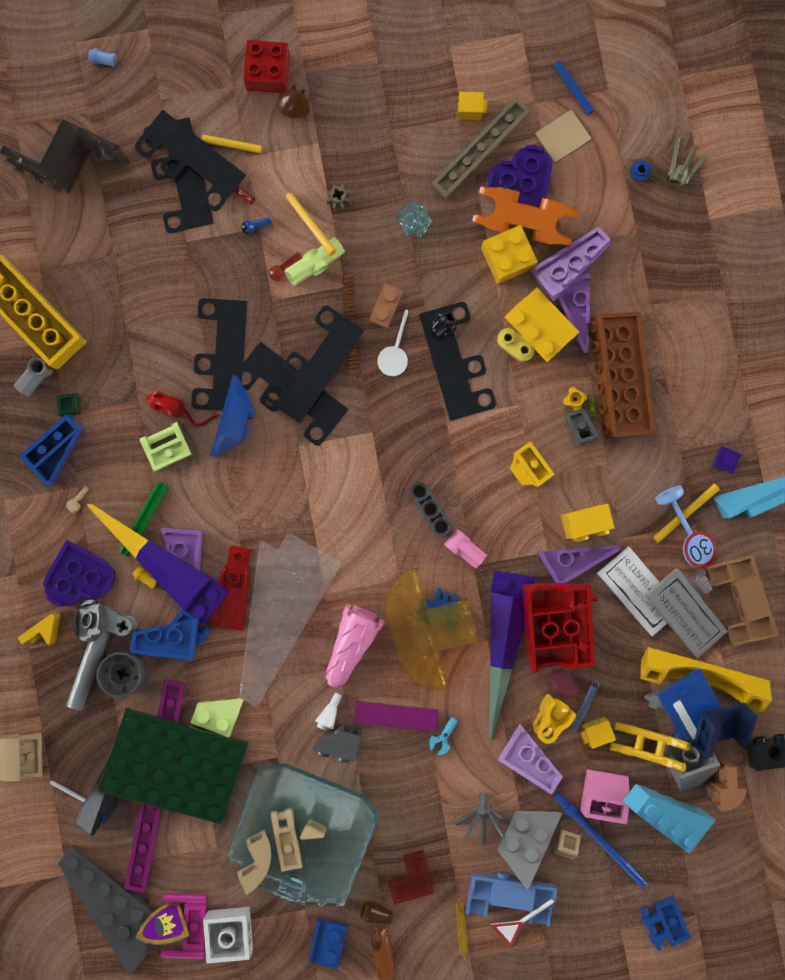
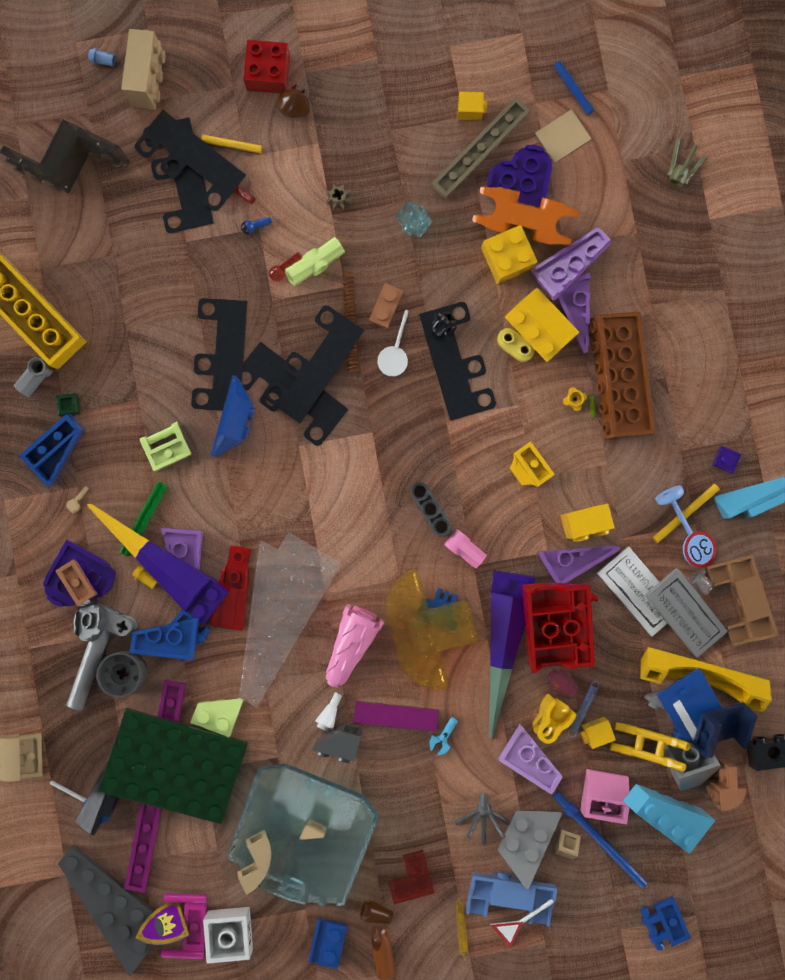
(46, 628): yellow slope -> none
(76, 582): none -> nougat plate
(143, 69): none -> tan brick
(171, 407): red animal -> none
(286, 840): tan plate -> none
(311, 224): yellow bar -> none
(581, 427): dark grey slope -> none
(638, 176): blue plate -> none

